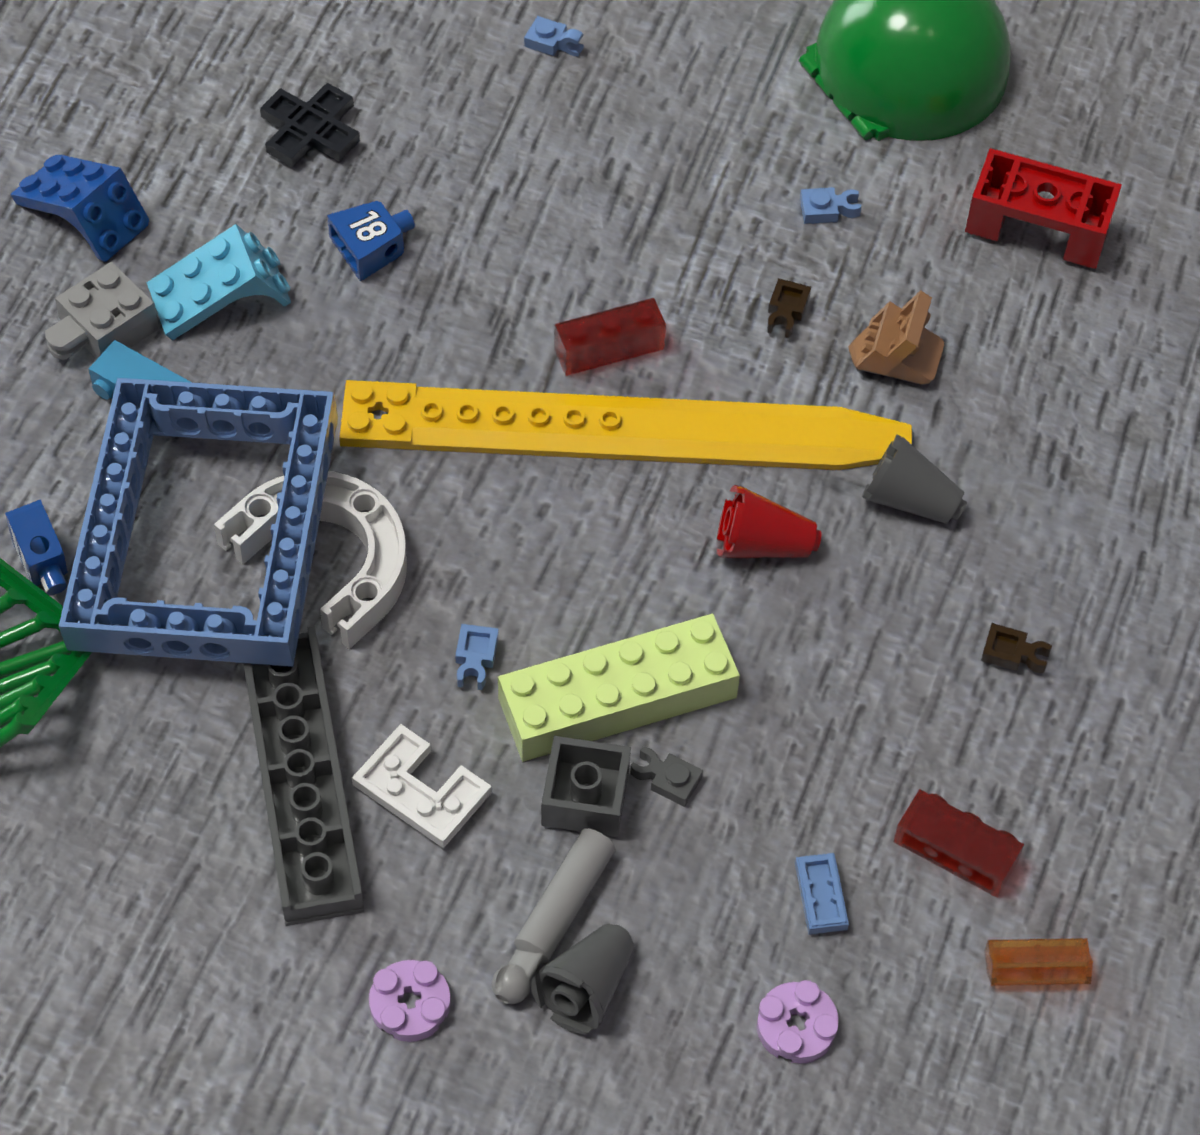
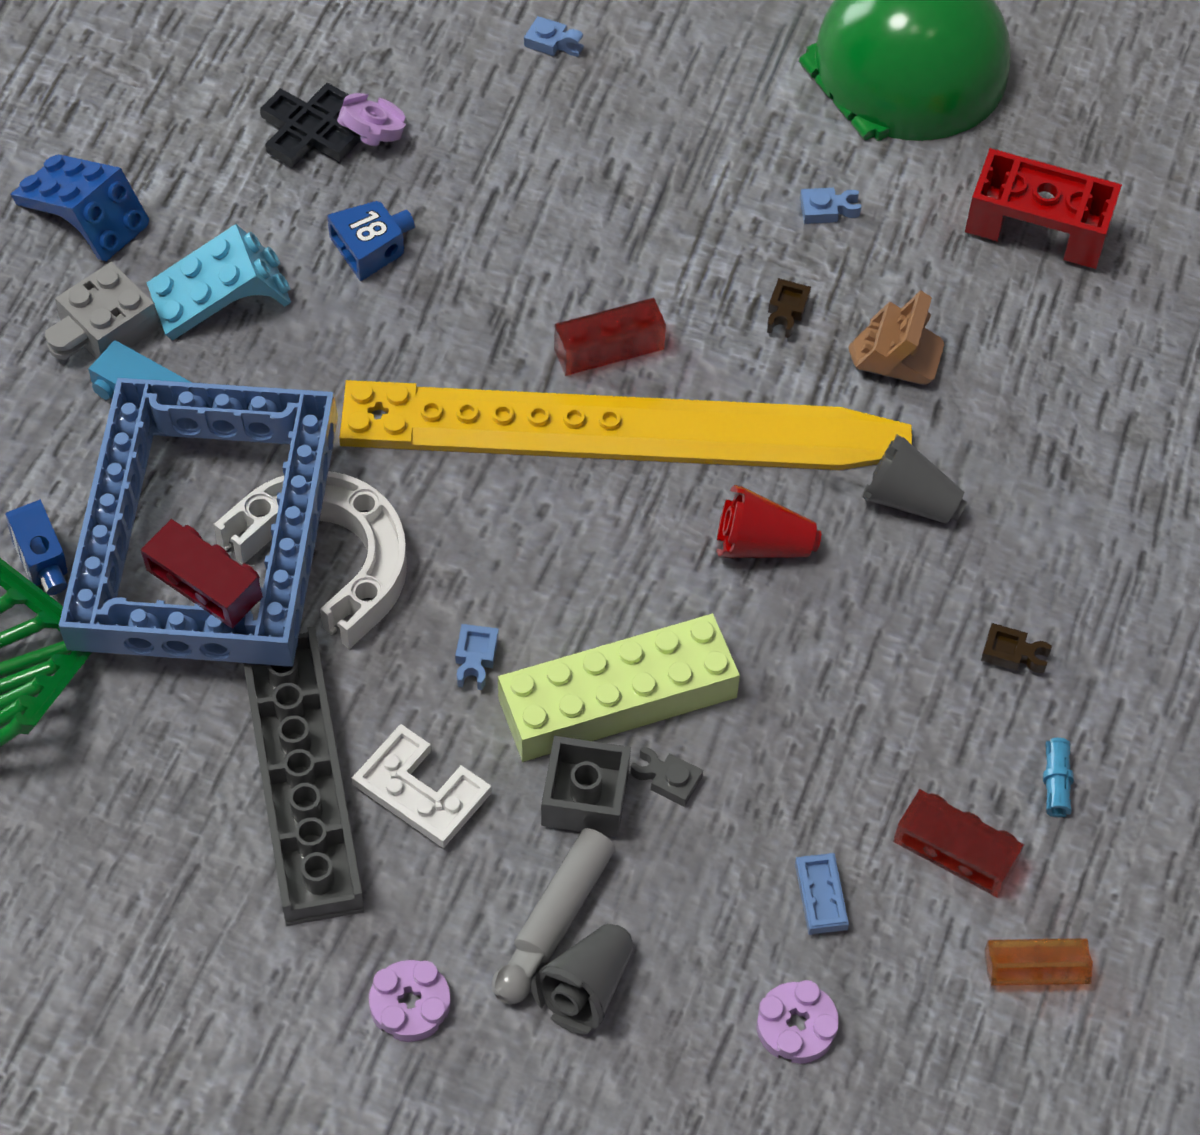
(202, 572): none -> dark red brick
(372, 120): none -> lavender plate
(1058, 777): none -> dark azure pin

